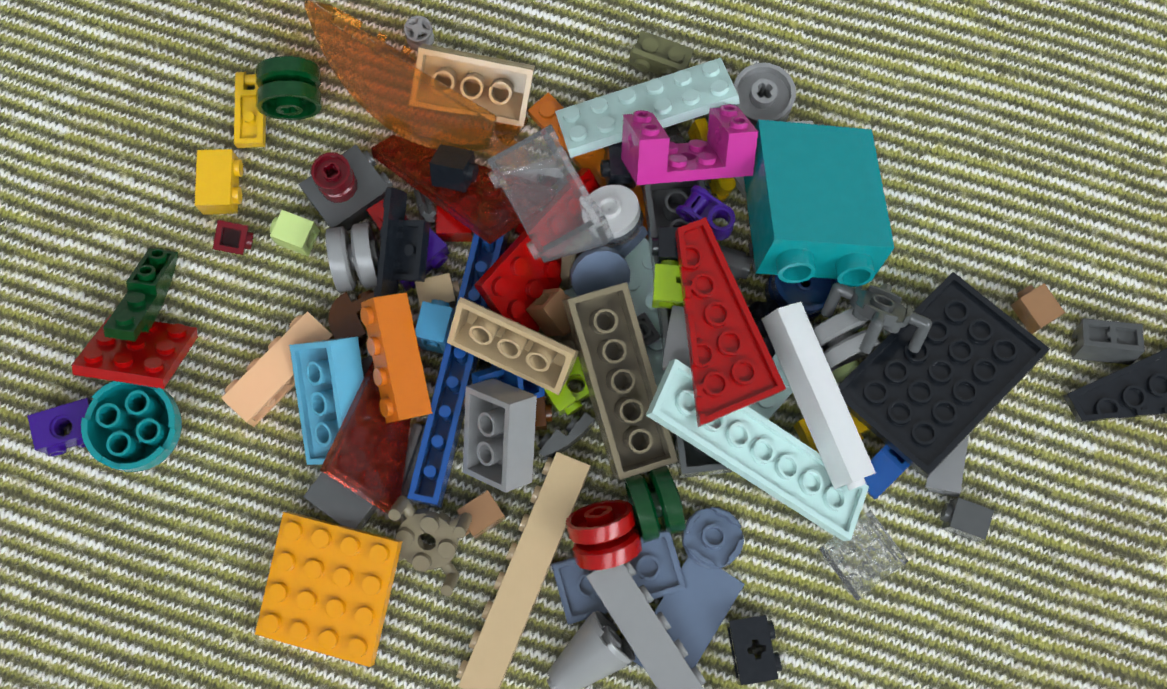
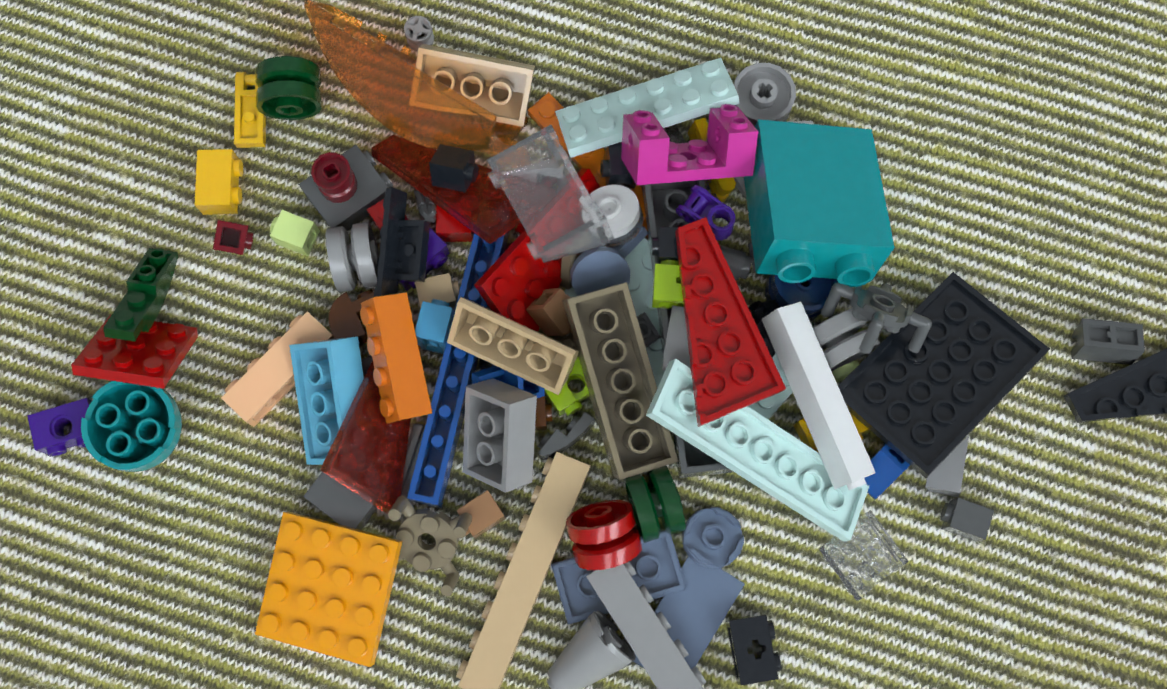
(659, 55): olive bracket -> none
(1036, 307): medium nougat brick -> none

